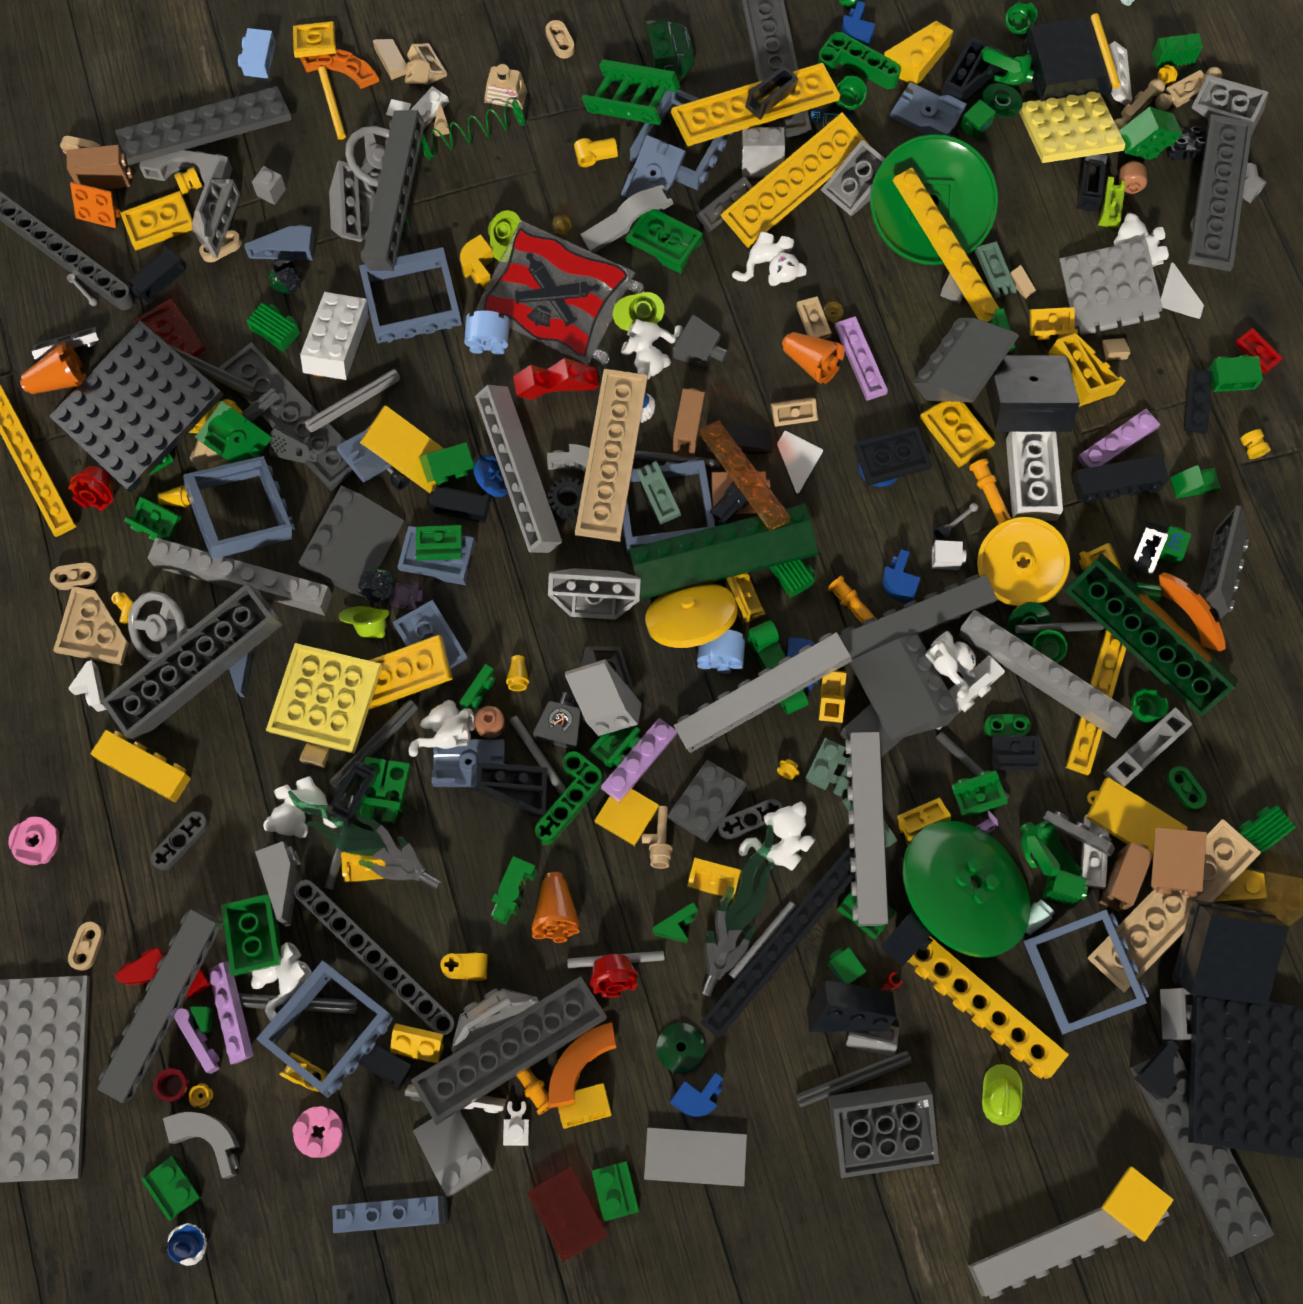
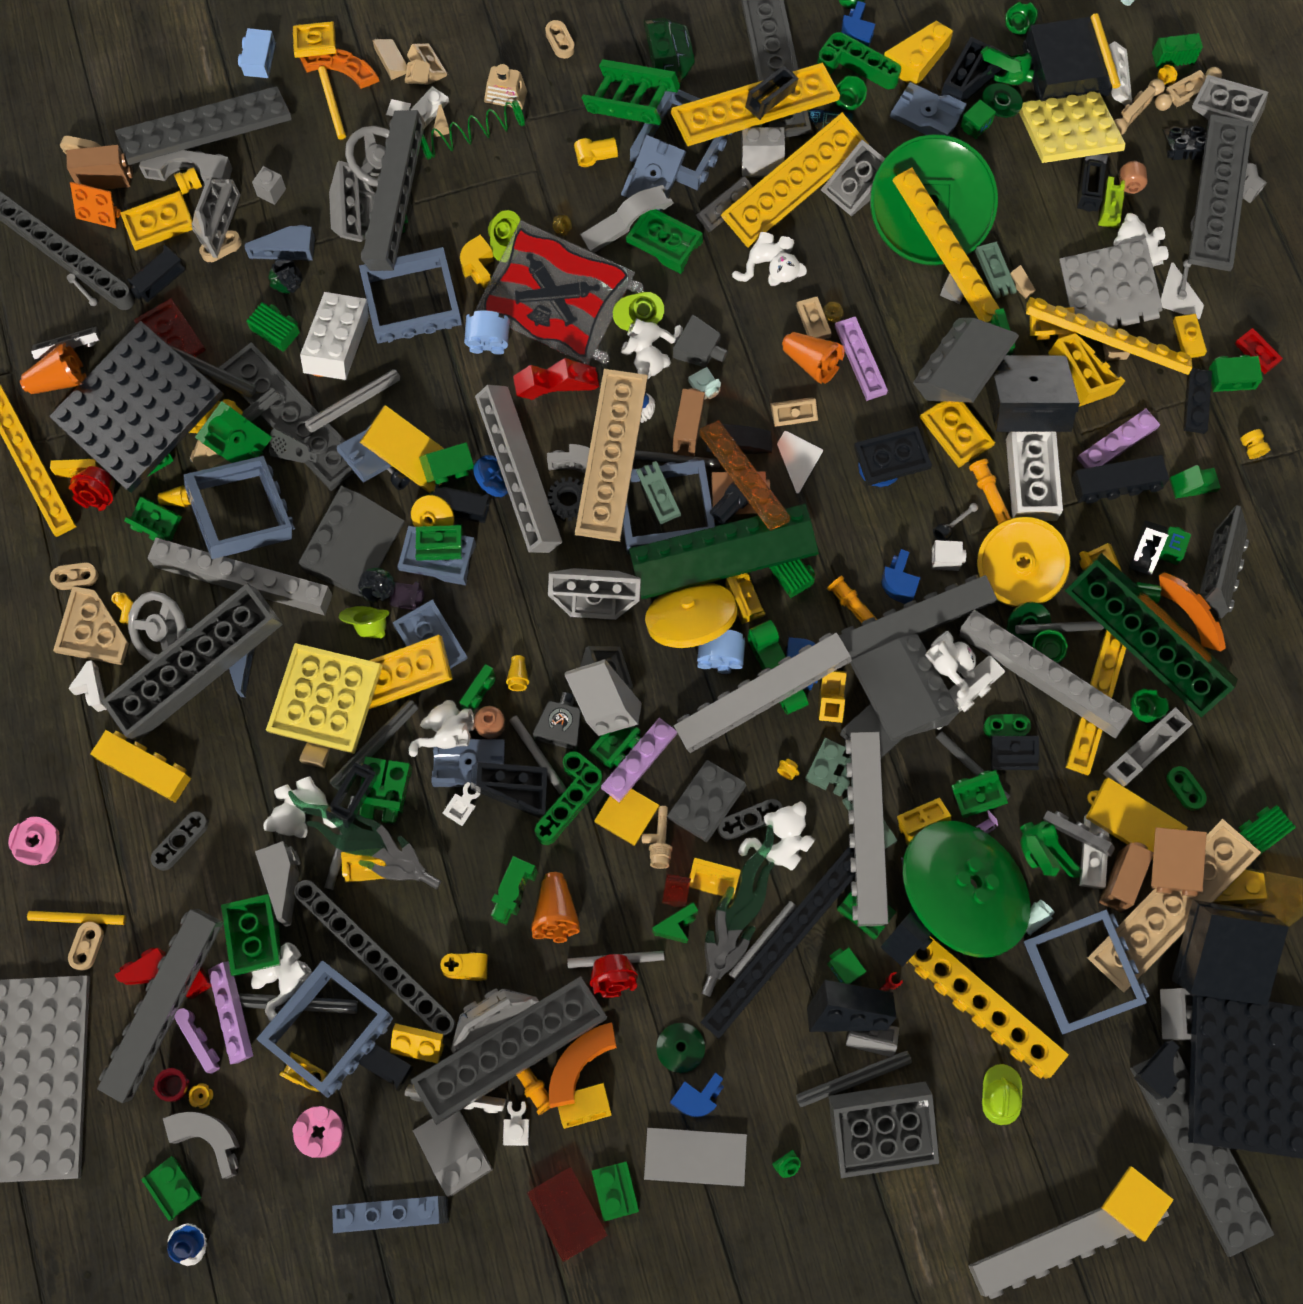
(70, 468): none -> yellow plate
(76, 917): none -> yellow bar
(204, 1018): green slope -> none
(434, 507): none -> yellow dish
(460, 807): none -> white plate
(676, 890): none -> clear red bracket
(705, 382): none -> light aqua bracket
(787, 1165): none -> green plate
(1065, 888): green brick -> none
(1103, 333): none -> yellow plate
(1150, 133): green brick -> none
(1182, 294): none -> light grey hinge
(1189, 335): none -> yellow plate

